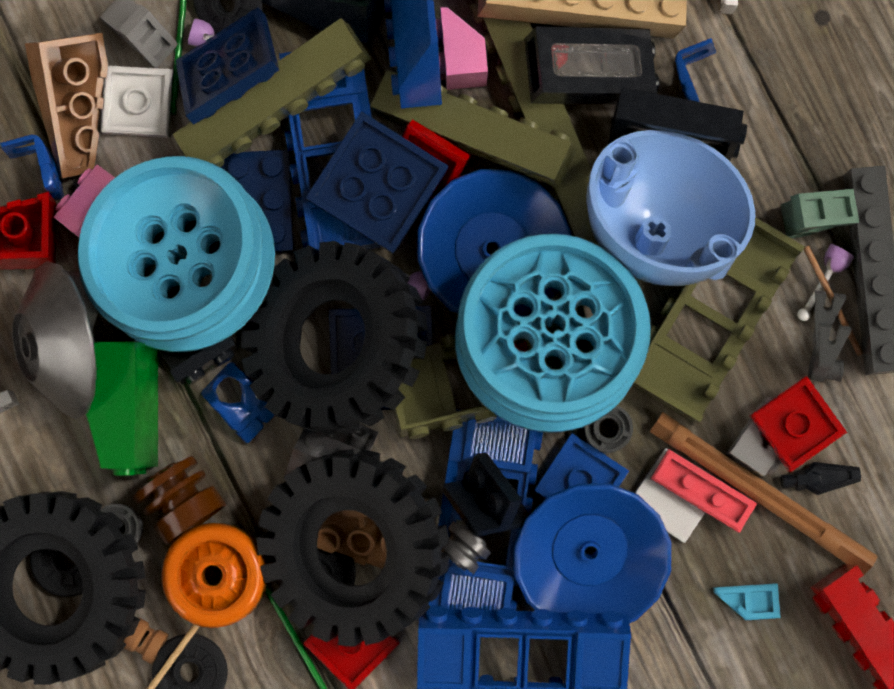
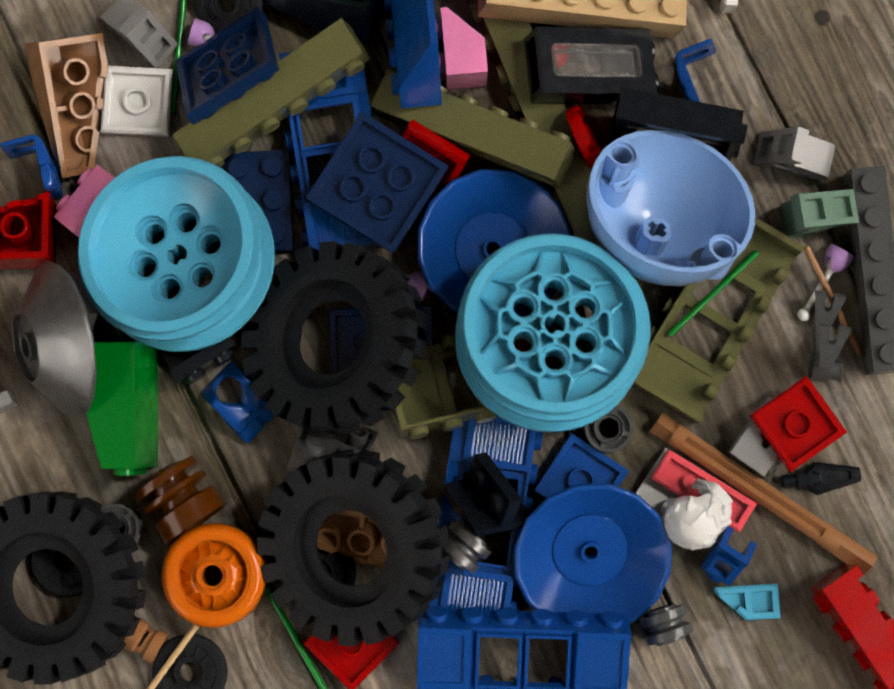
(583, 135): none -> red tile
(665, 624): none -> dark grey wheel
(697, 520): none -> white helmet
(713, 293): none -> green axle
(724, 562): none -> blue window
(795, 152): none -> light grey tile

